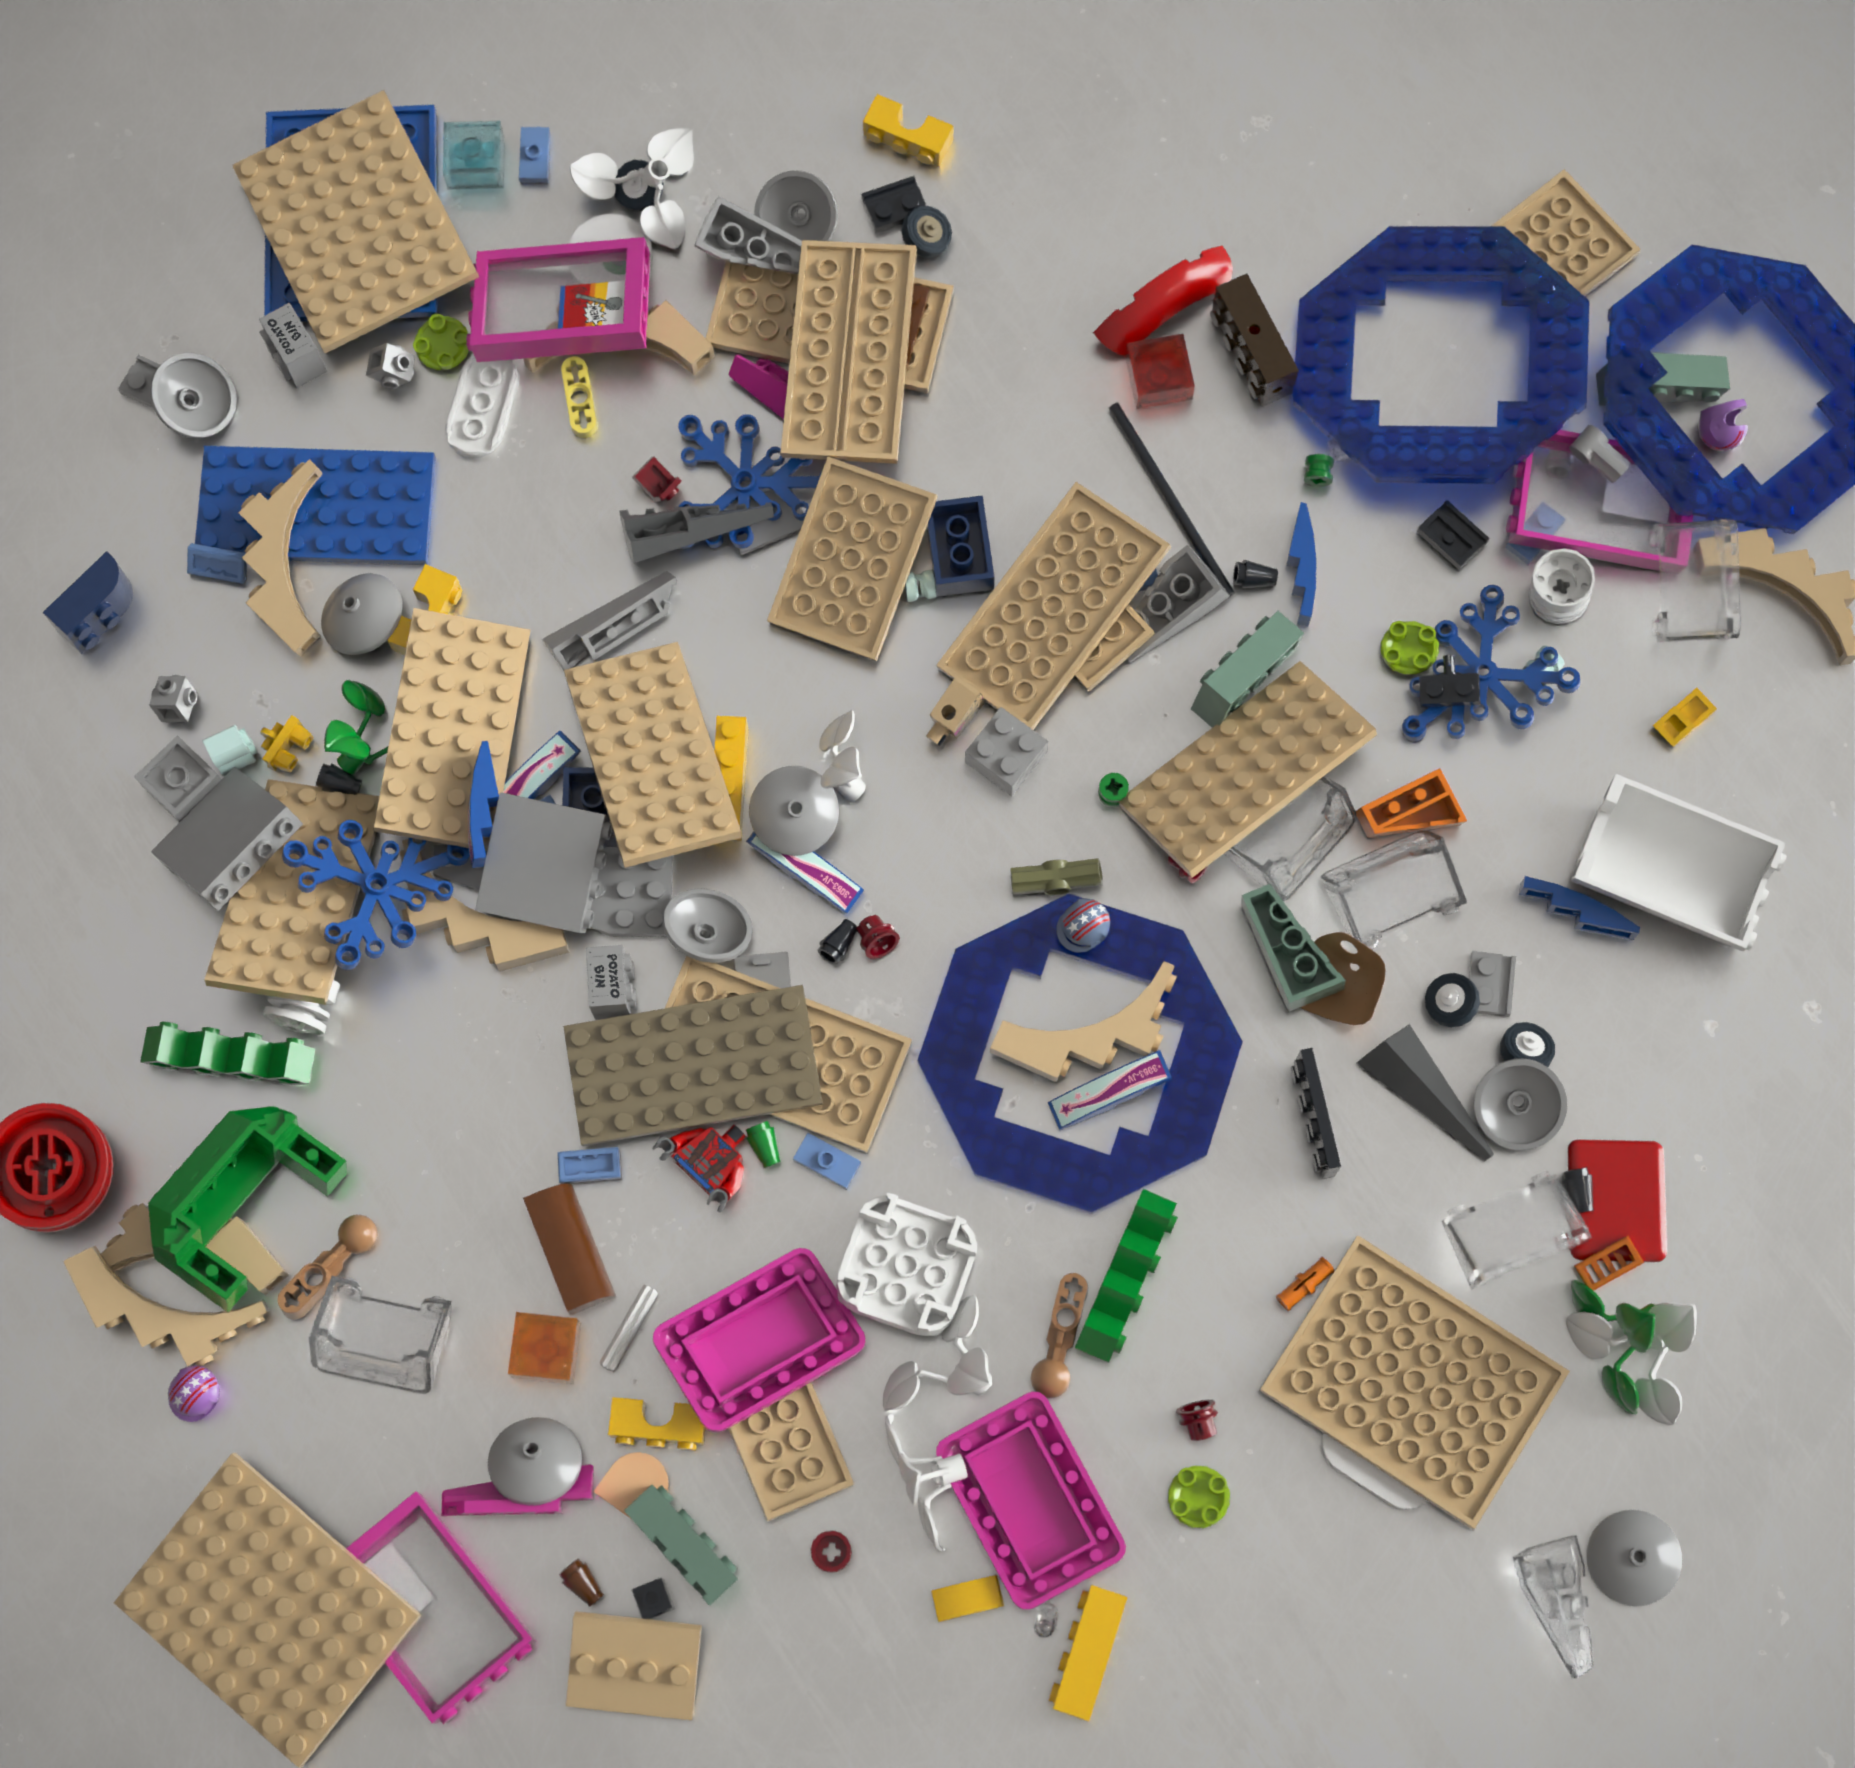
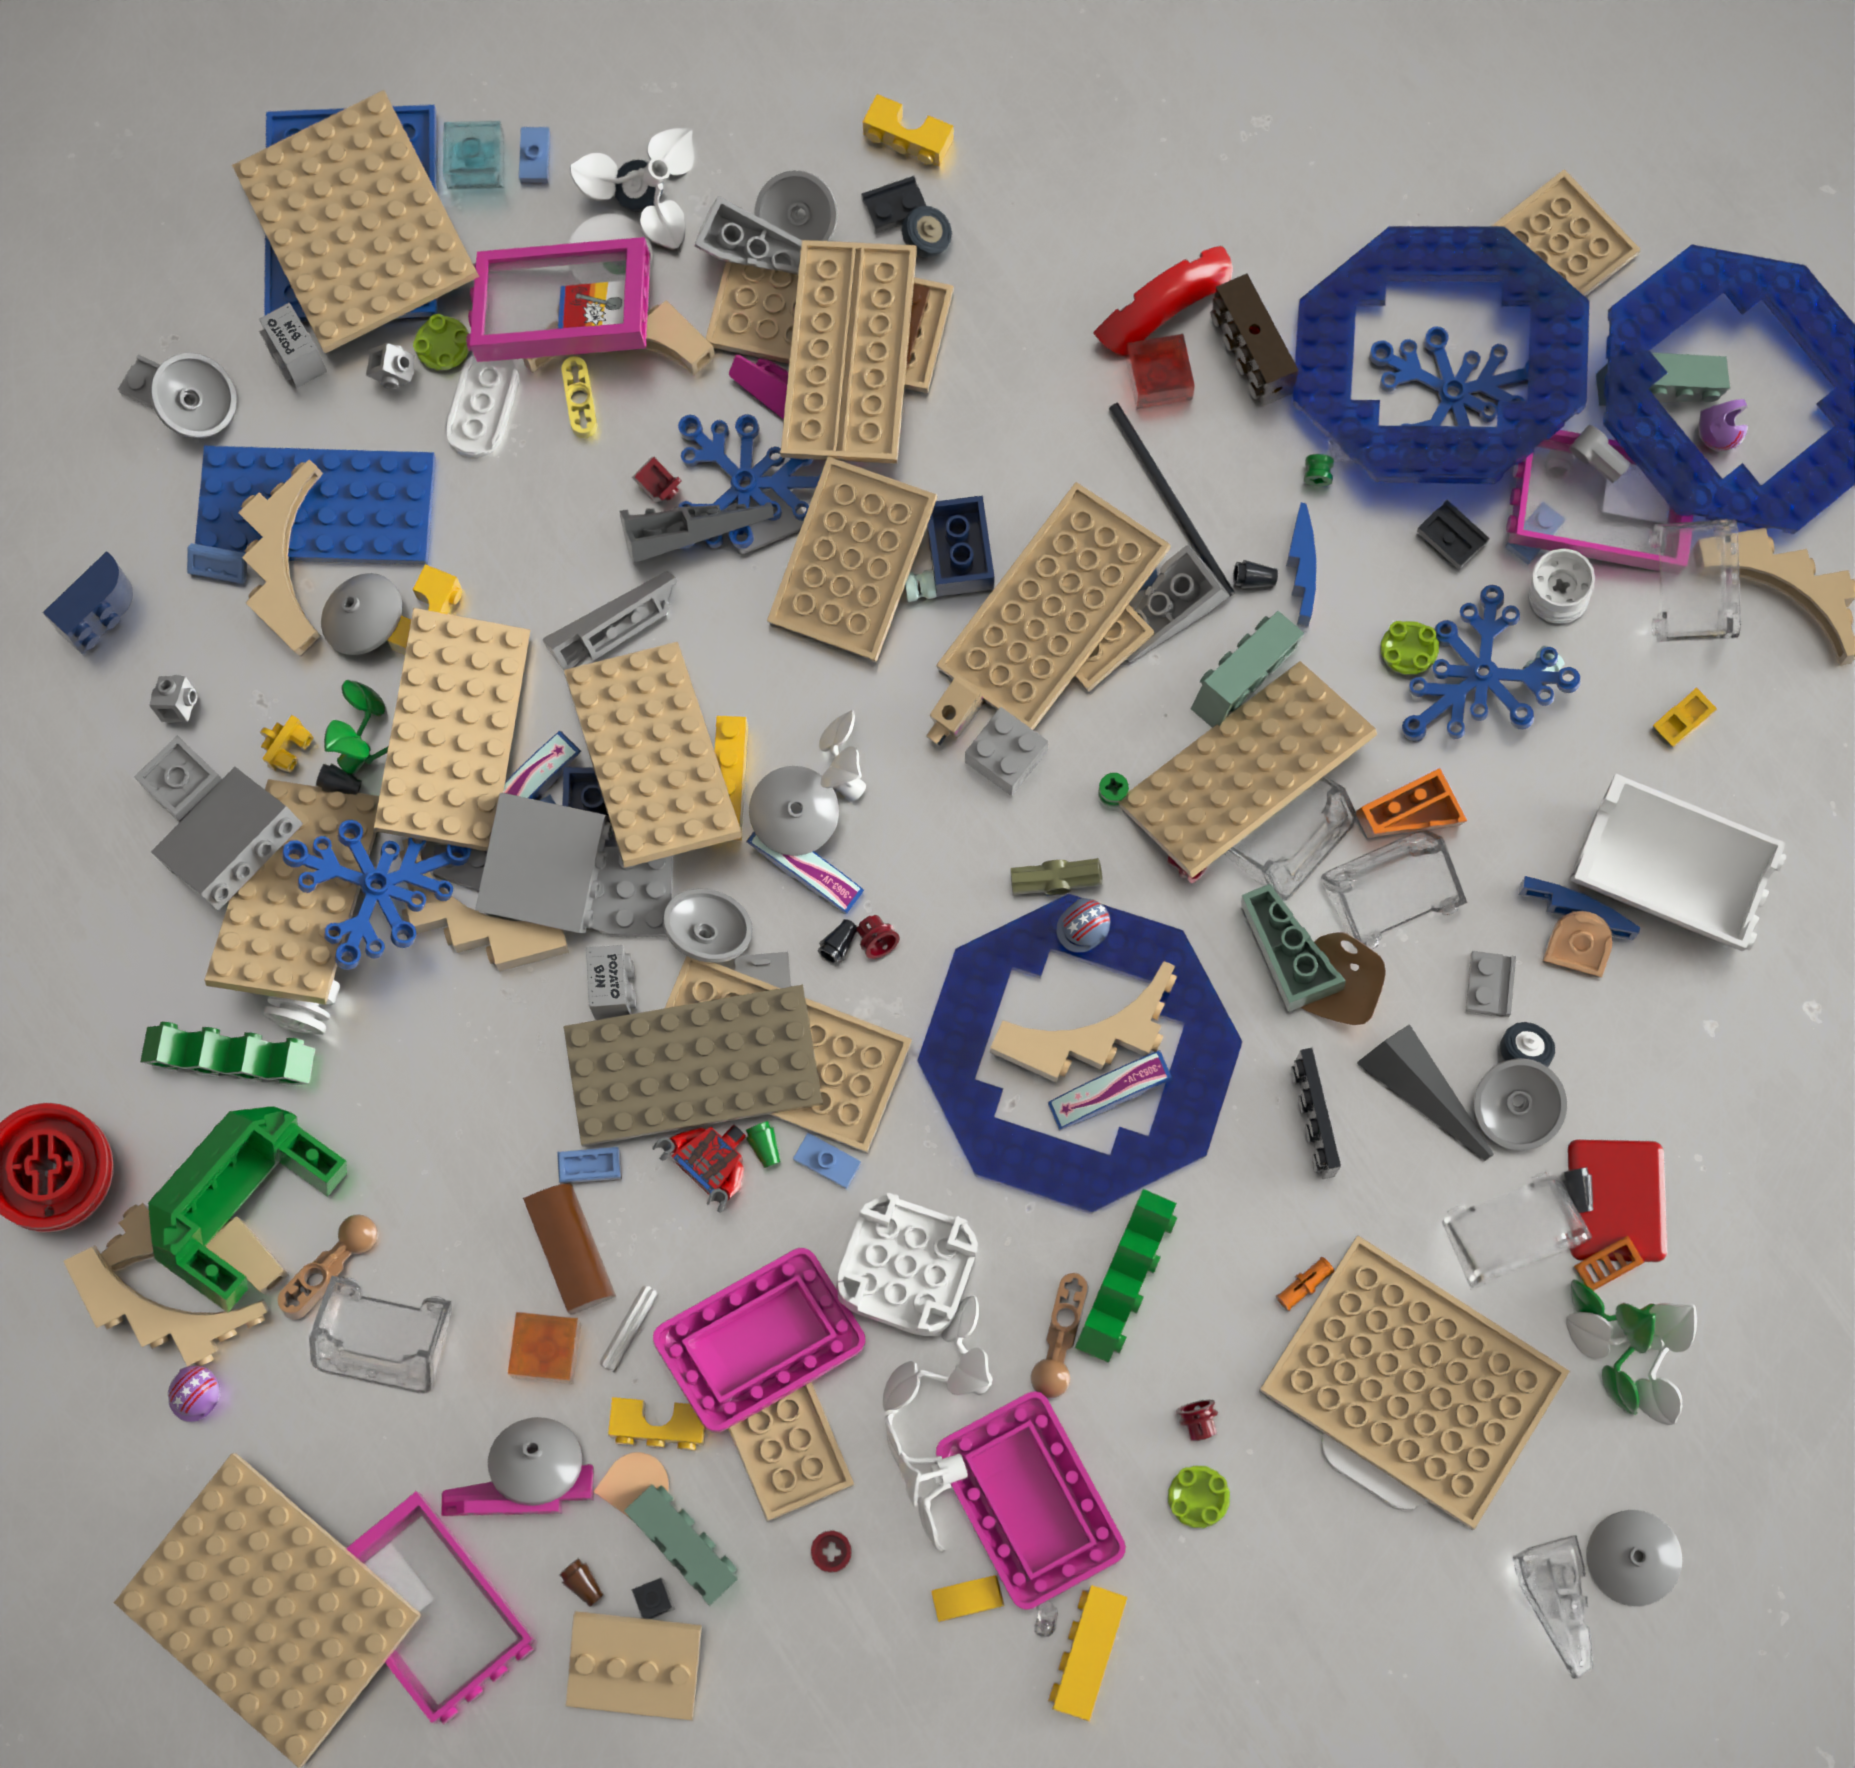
(230, 749): light aqua brick -> none
(482, 797): blue slope -> none
(1449, 687): black plate -> none
(1452, 1000): black wheel -> none
(1485, 383): none -> blue plant
(1580, 943): none -> light nougat tile

